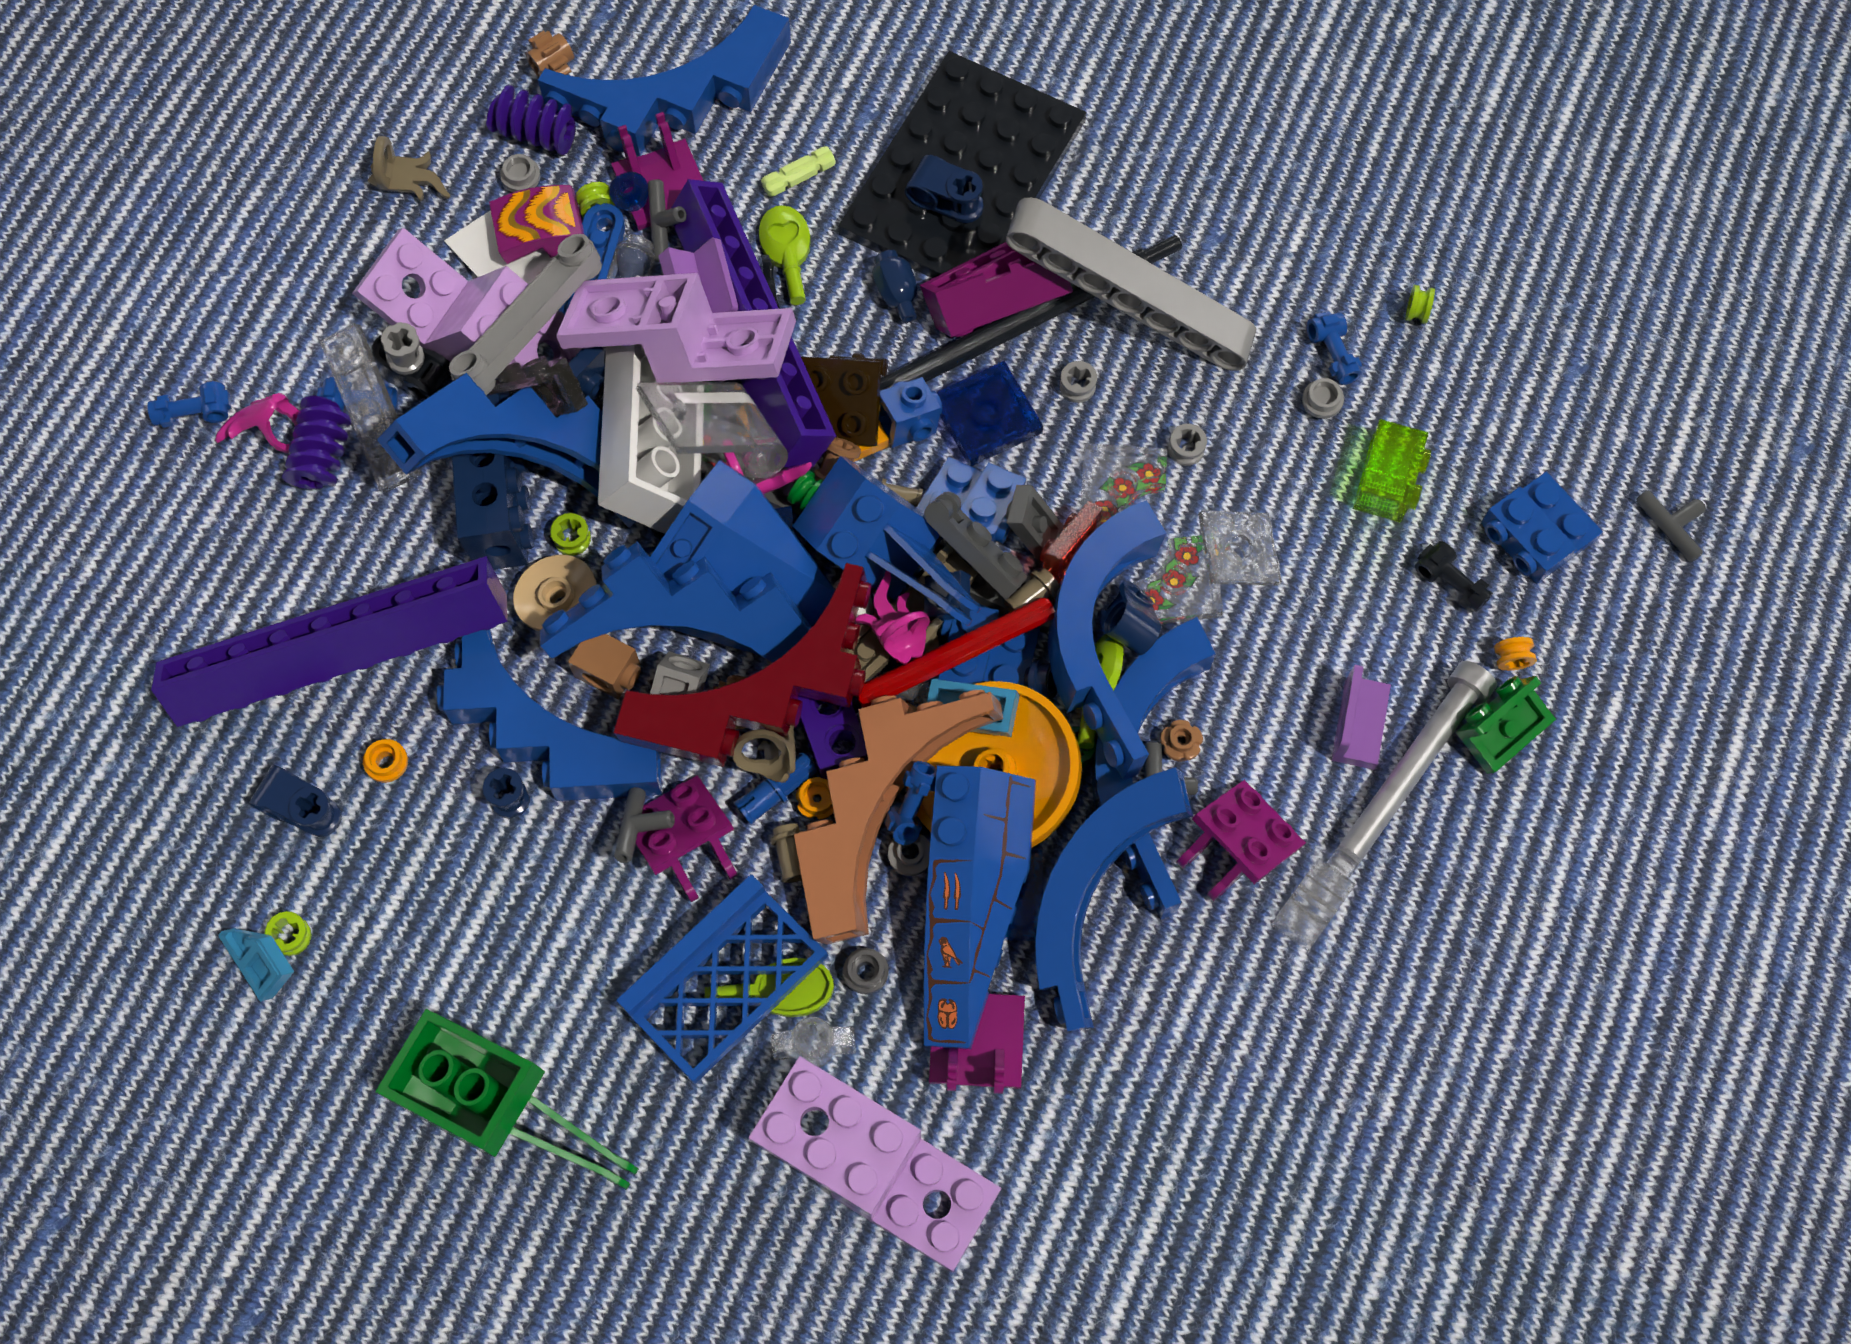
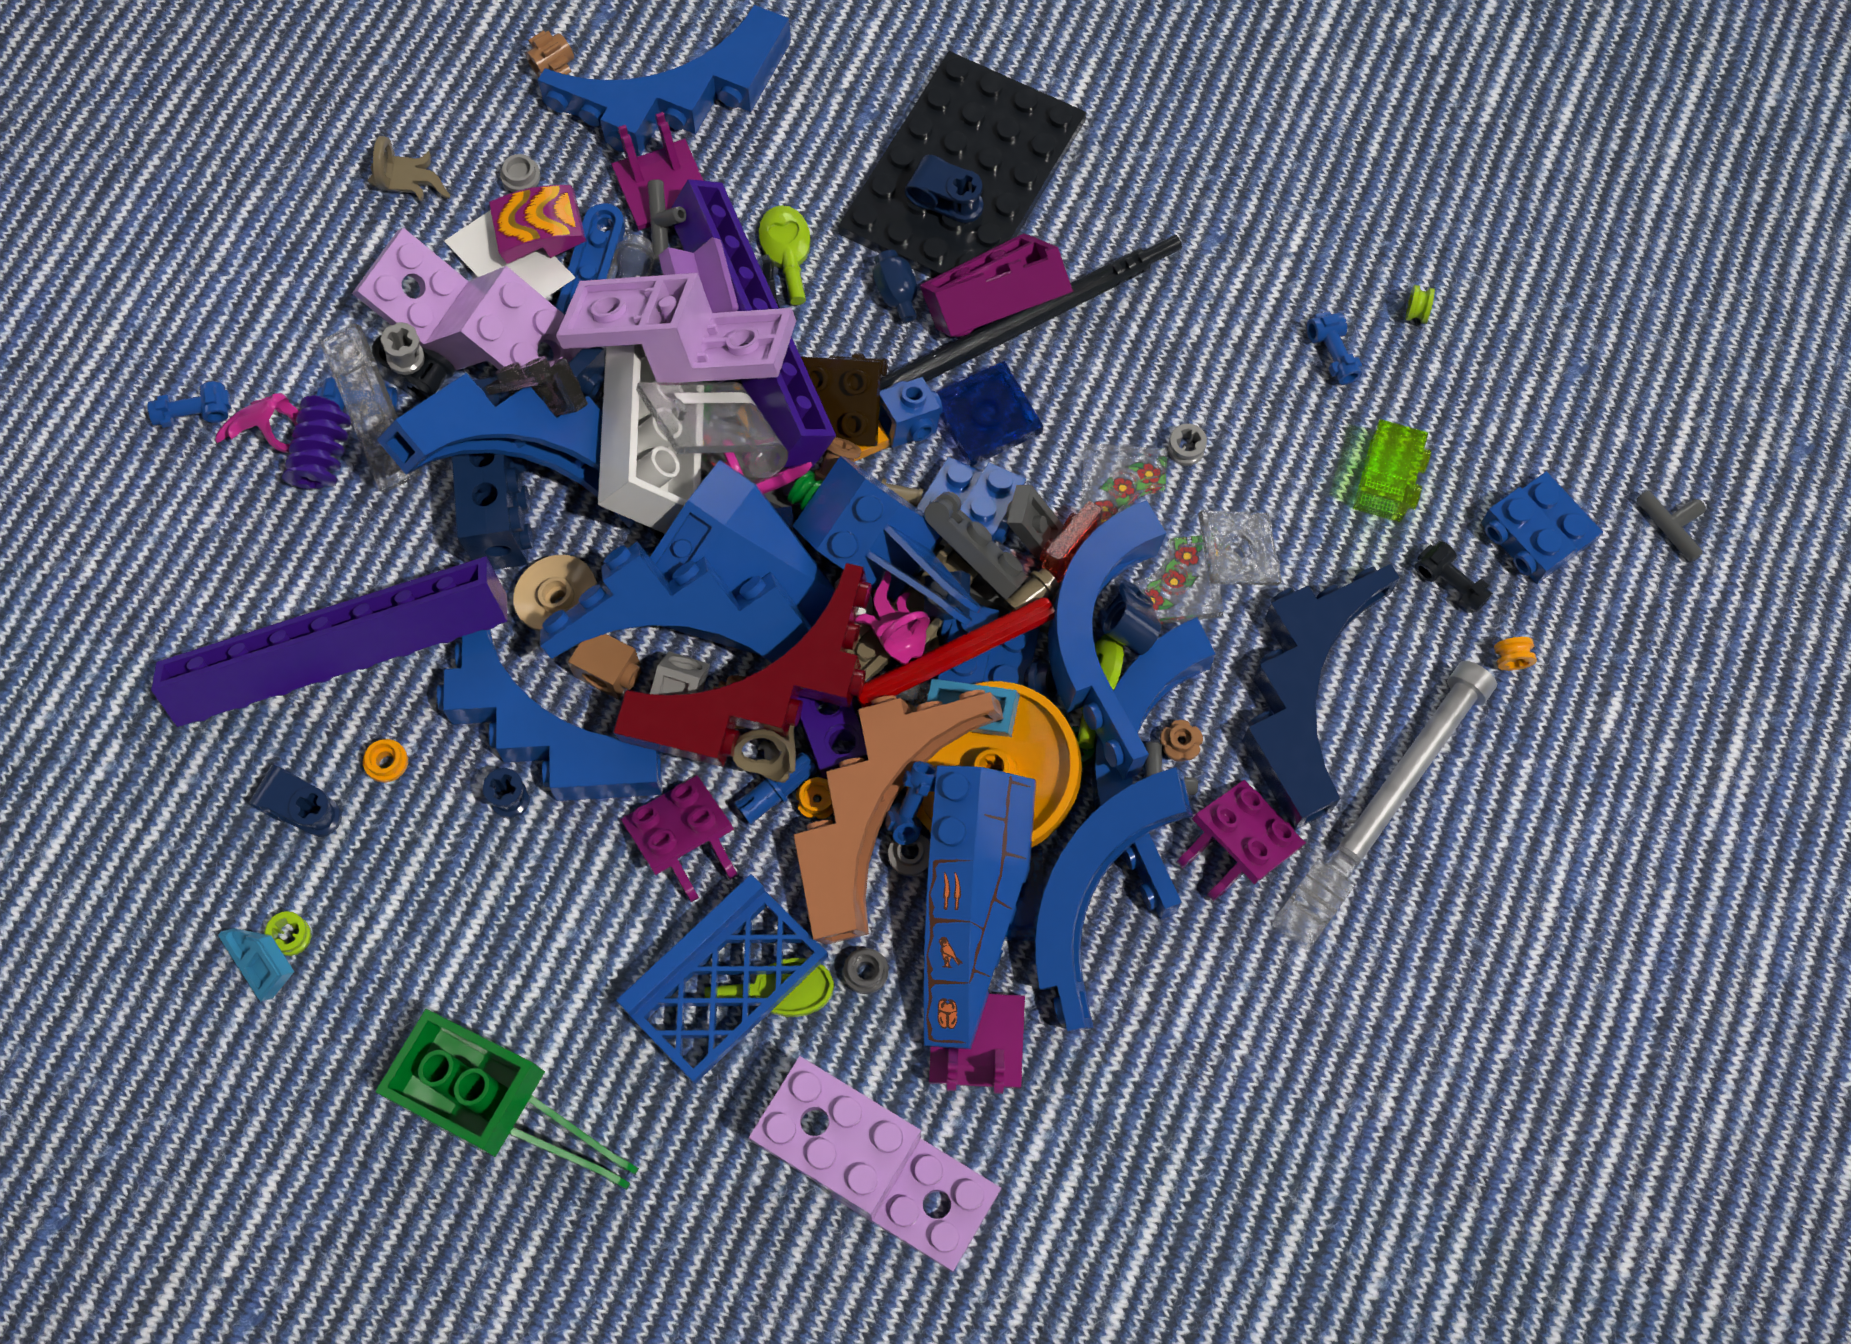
(529, 312): light grey piece -> none
(531, 121): dark purple piece -> none
(573, 521): lime bush -> none
(591, 195): lime bush -> none
(635, 198): clear blue plate -> none
(635, 822): dark grey piece -> none
(787, 852): dark tan pin -> none
(798, 171): yellowish green axle -> none
(814, 1042): clear piece -> none
(1075, 392): light grey bush -> none
(1130, 284): light grey beam -> none
(1287, 743): none -> dark blue arch
(1323, 398): light grey plate -> none
(1361, 721): medium lavender panel -> none
(1506, 724): green bracket -> none

